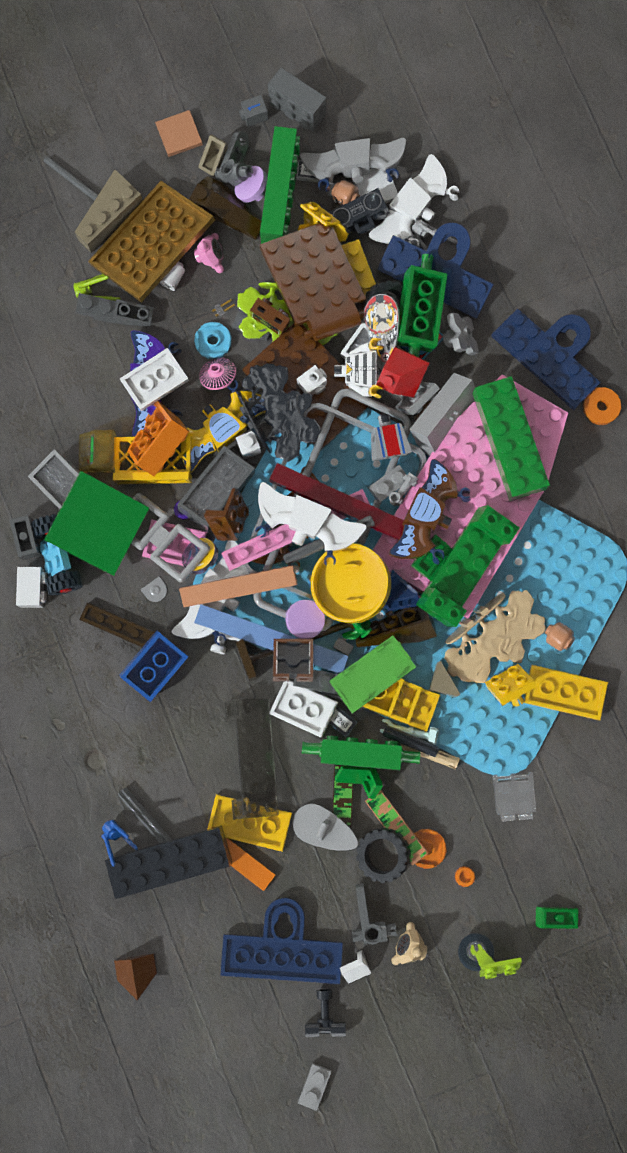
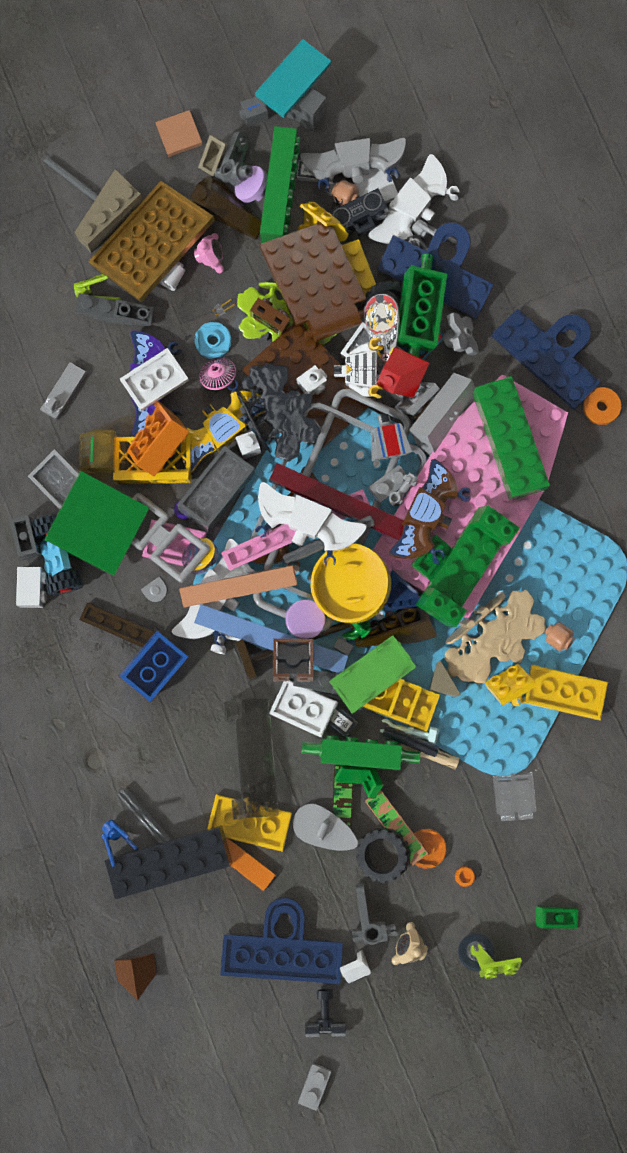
(63, 391): none -> light grey hinge
(230, 522): reddish brown bracket -> none
(293, 78): none -> teal tile

